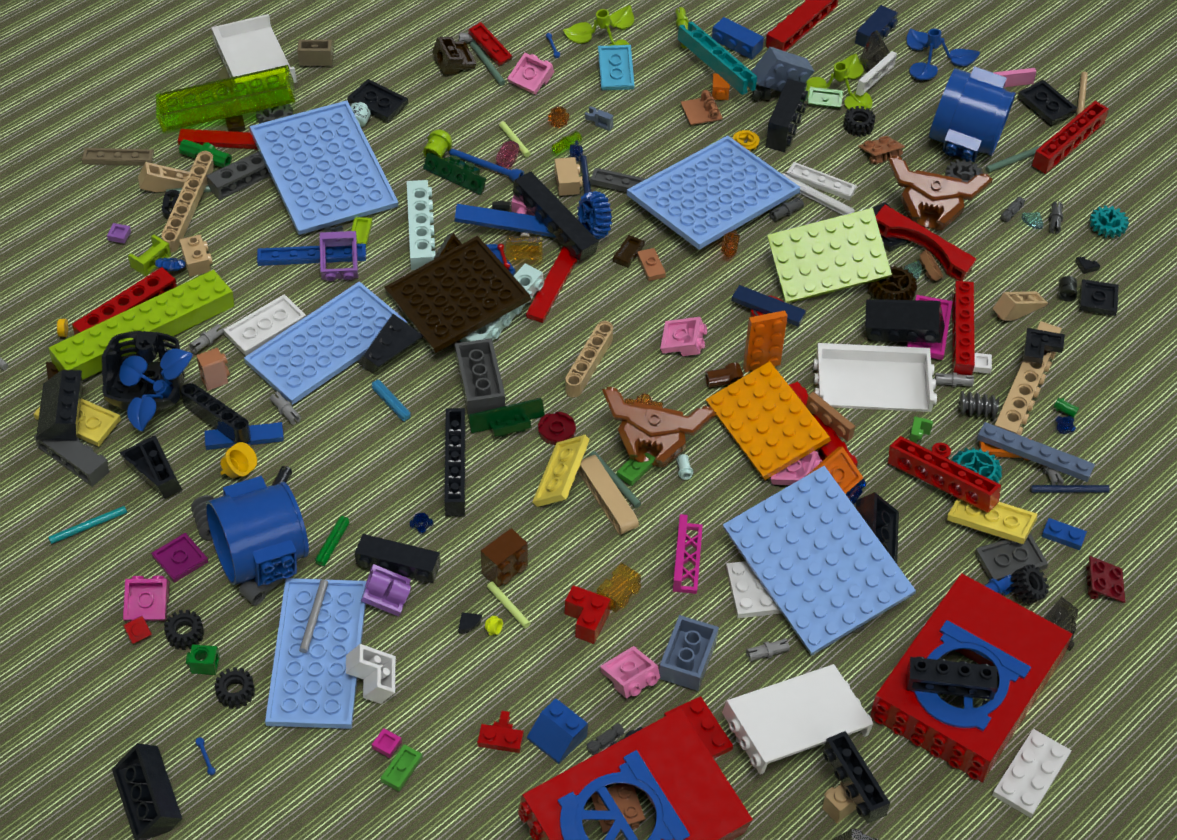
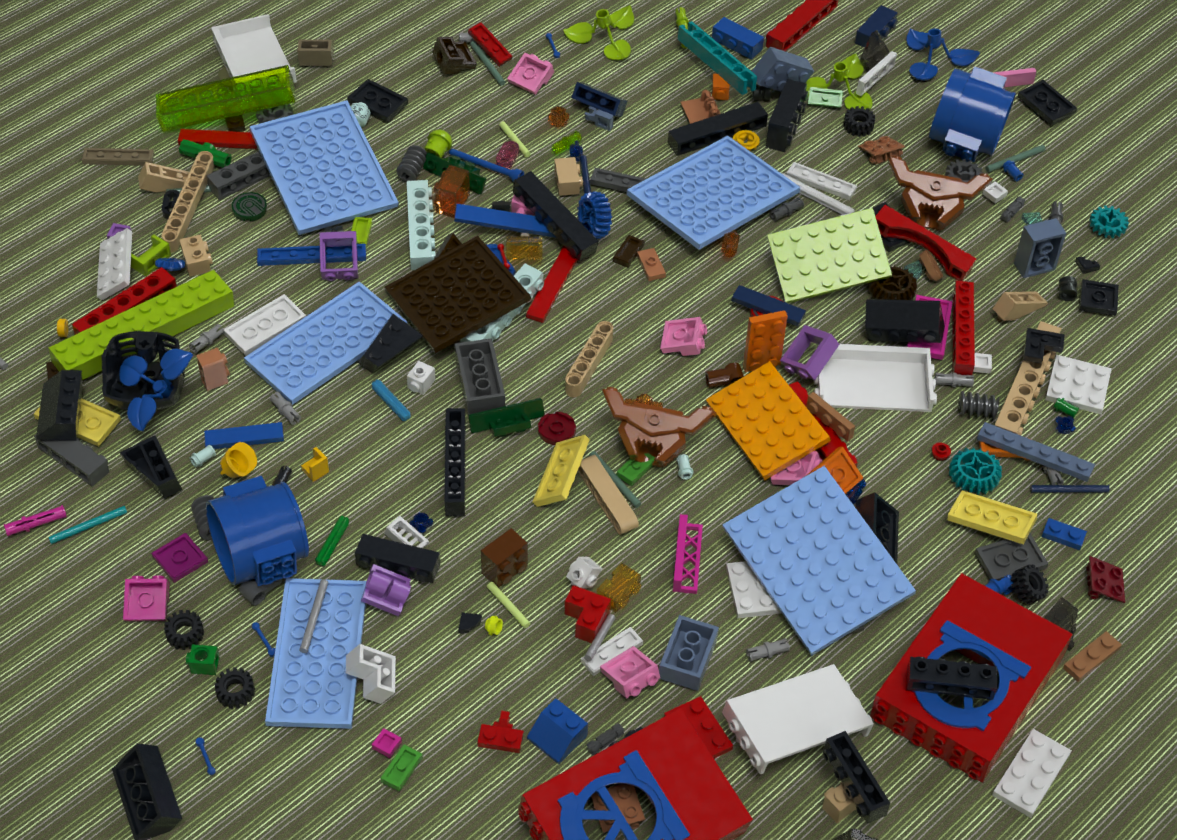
(27, 523): none -> dark pink pin
(114, 264): none -> white plate
(136, 629): red plate -> none
(199, 458): none -> light aqua pin
(215, 413): black beam -> none
(249, 206): none -> tile
(271, 651): none -> blue hinge
(317, 466): none -> yellow panel
(396, 536): none -> white slope
(411, 163): none -> dark grey piece
(421, 378): none -> white brick
(451, 190): none -> clear orange brick
(584, 572): none -> white brick
(599, 99): none -> dark blue brick
(599, 637): none -> light grey bar
(611, 649): none -> white tile
(616, 67): medium azure tile -> none
(709, 130): none -> black brick
(817, 361): none -> medium lavender window
(919, 427): bright green bracket -> none
(944, 474): red brick -> none
(995, 192): none -> white plate
(1010, 168): none -> blue pin
(1039, 248): none -> sand blue brick
(1070, 137): red brick -> none
(1079, 383): none -> white plate
(1082, 92): tan bar -> none
(1092, 656): none -> medium nougat plate

